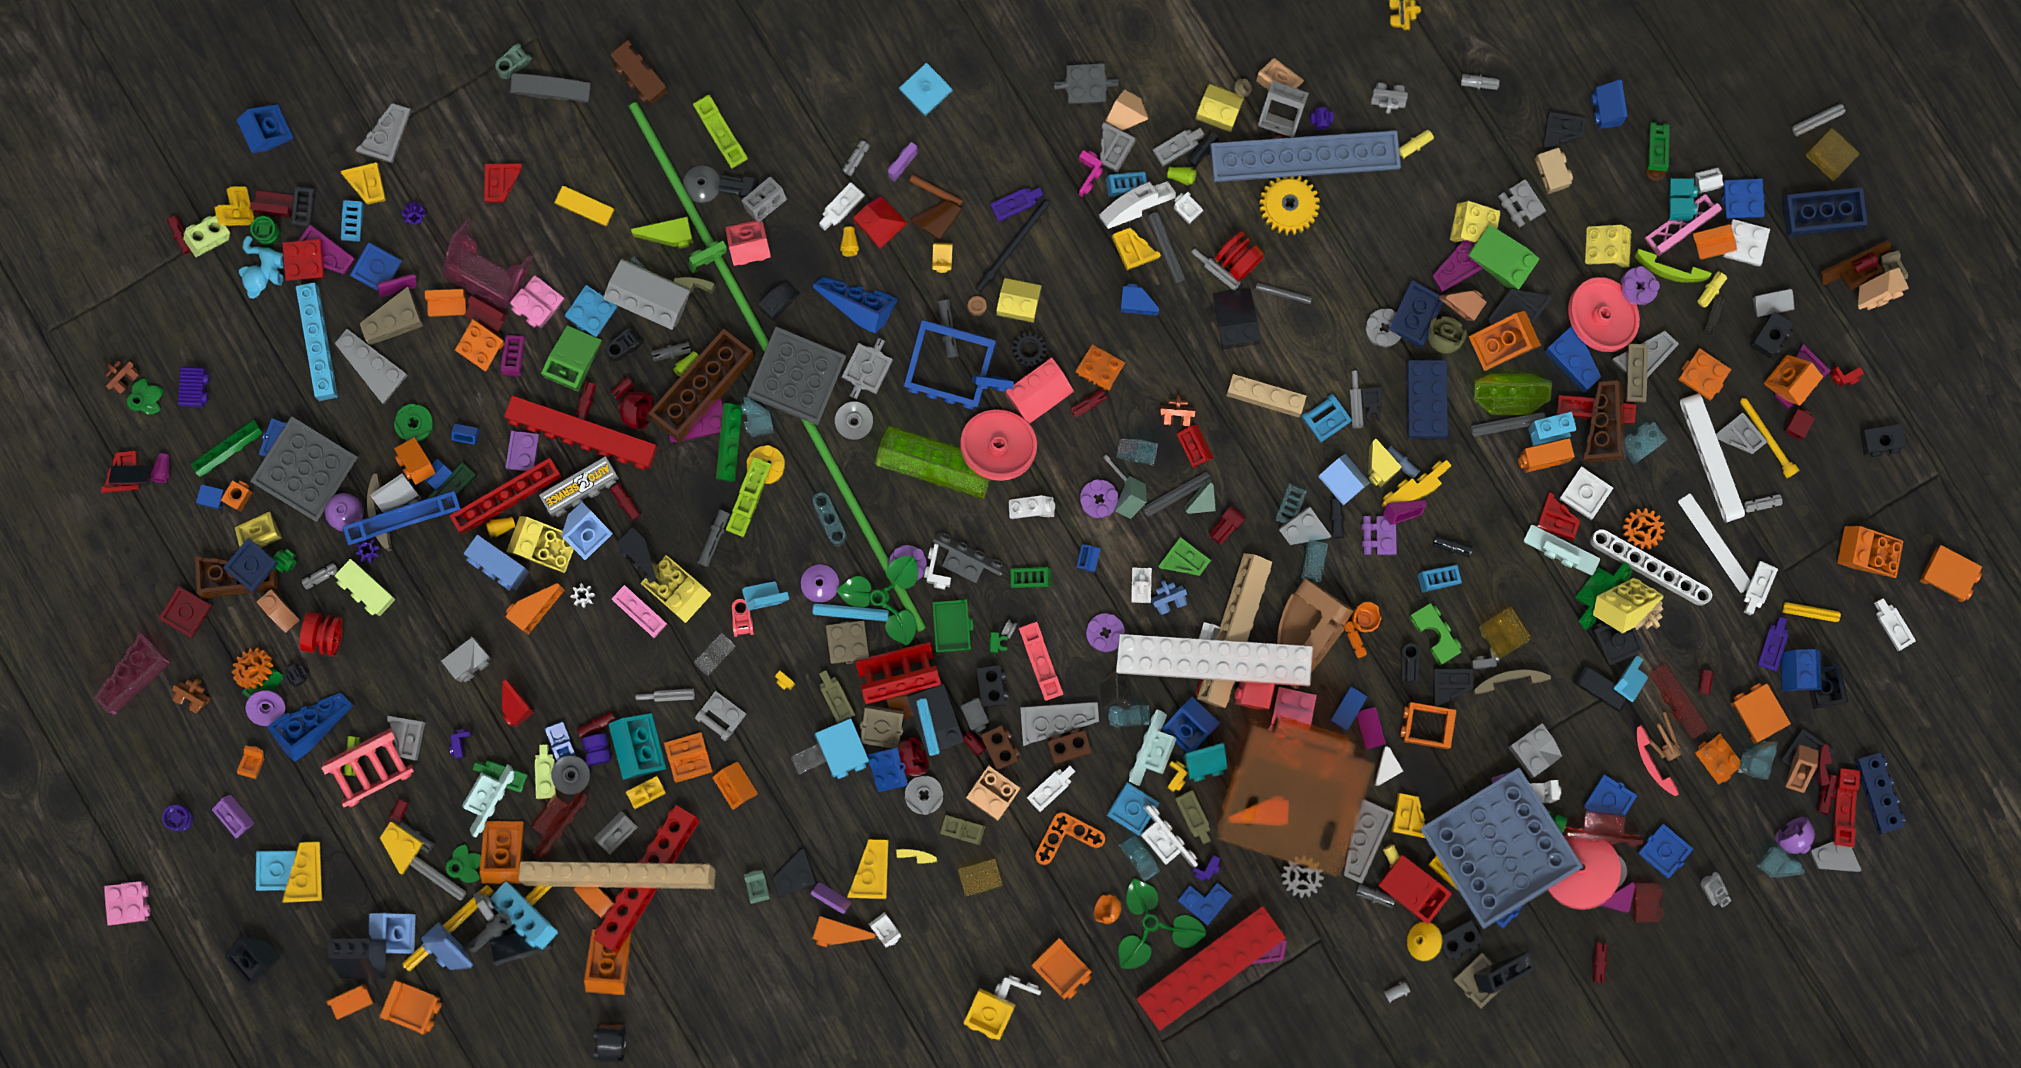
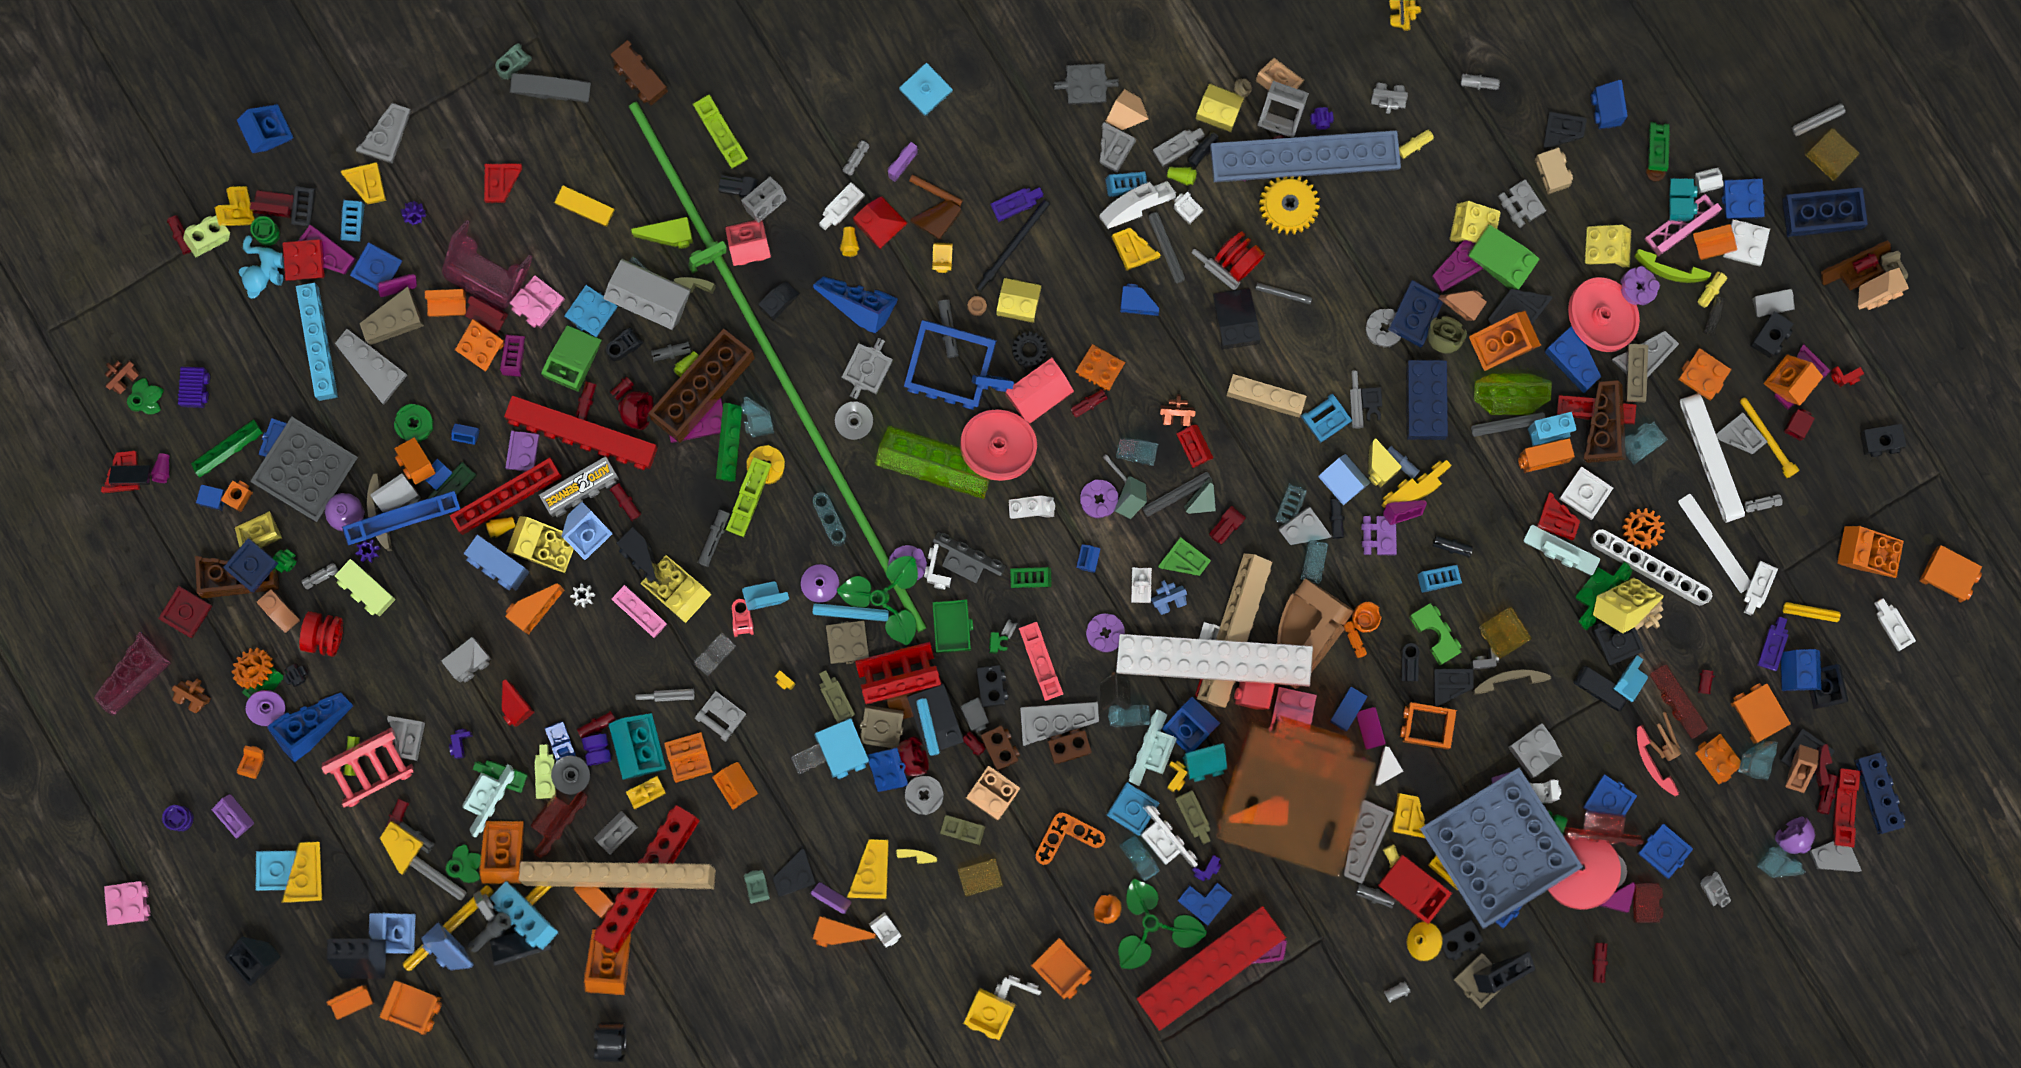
(705, 192): dark grey dish -> none
(796, 376): dark grey plate -> none
(1051, 788): white hinge -> none
(1090, 160): dark pink bracket -> none
(1292, 885): light grey gear -> none

